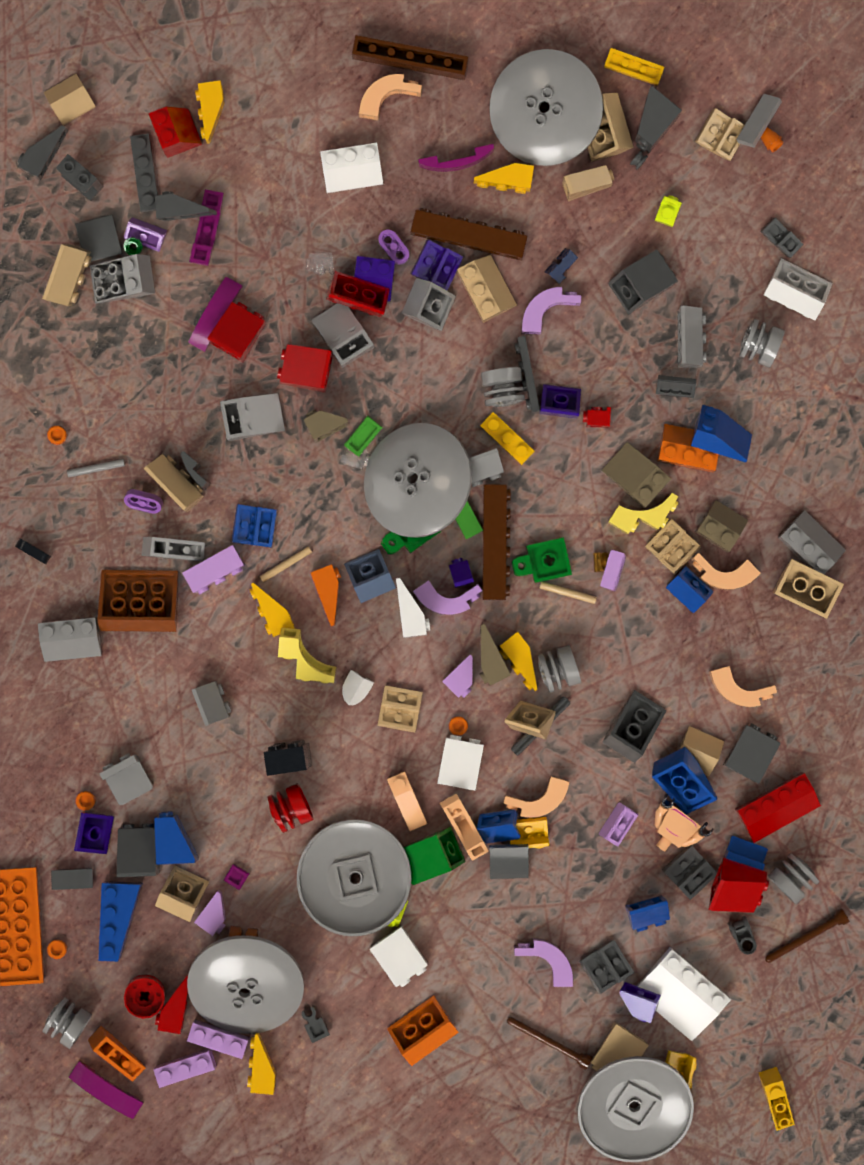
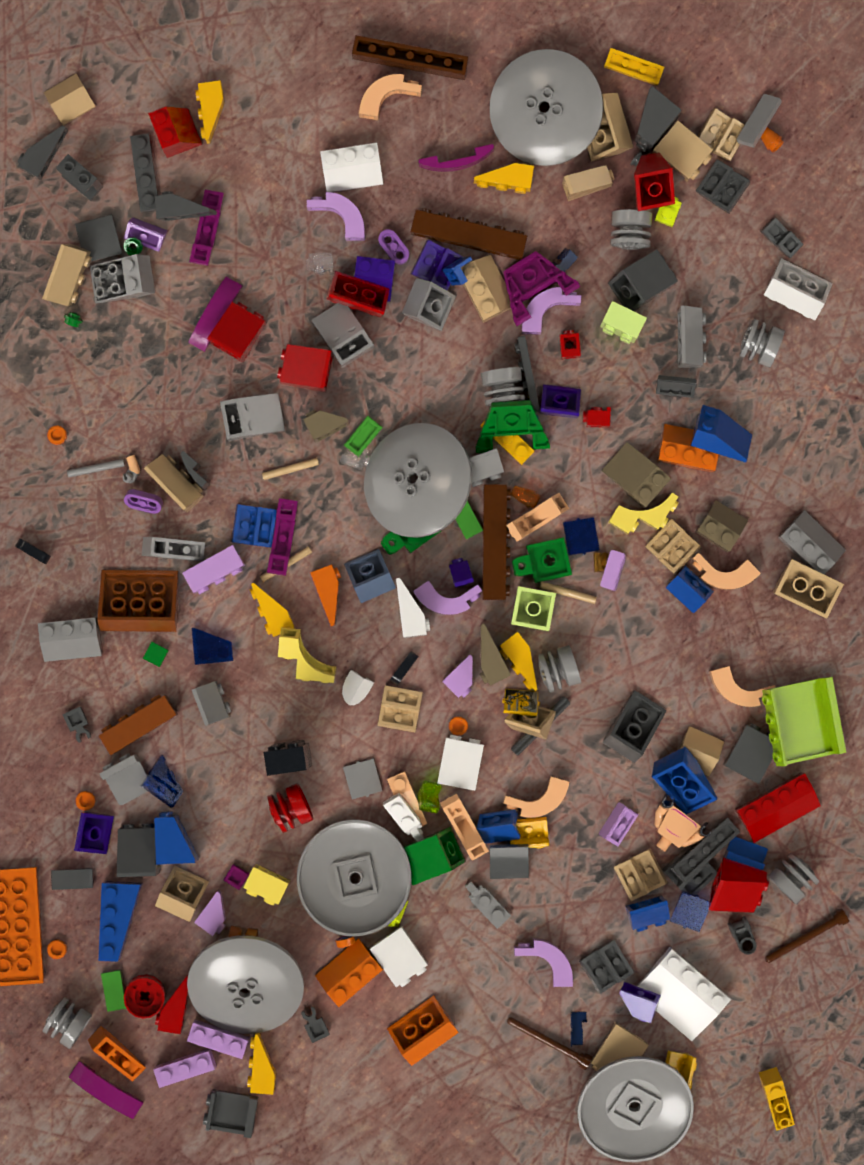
(73, 319): none -> green plate
(76, 721): none -> dark grey plate
(113, 990): none -> bright green tile
(133, 471): none -> arm
(137, 725): none -> dark orange brick
(155, 654): none -> green tile
(162, 783): none -> clear blue wing
(210, 648): none -> clear blue wing
(231, 1112): none -> dark grey panel
(266, 884): none -> light yellow brick
(282, 537): none -> magenta slope
(290, 468): none -> tan bar
(345, 941): none -> orange tile
(346, 209): none -> lavender arch
(348, 972): none -> orange slope
(362, 779): none -> light grey piece
(404, 668): none -> black beam
(404, 816): none -> white hinge
(428, 797): none -> clear neon green bracket
(454, 272): none -> blue panel
(487, 904): none -> light grey hinge
(511, 419): none -> green wing
(520, 702): none -> piece
(525, 496): none -> clear orange cone
(531, 277): none -> magenta wing
(533, 608): none -> yellowish green brick
(537, 517): none -> light nougat arch
(569, 353): none -> red brick
(576, 1025): none -> dark blue piece
(581, 536): none -> clear blue piece
(622, 323): none -> yellowish green brick
(631, 229): none -> light grey wheel
(640, 874): none -> tan slope
(653, 182): none -> red slope
(684, 151): none -> tan panel
(690, 911): none -> clear blue piece
(705, 850): none -> dark grey plate
(723, 186): none -> dark grey slope
(803, 721): none -> lime panel

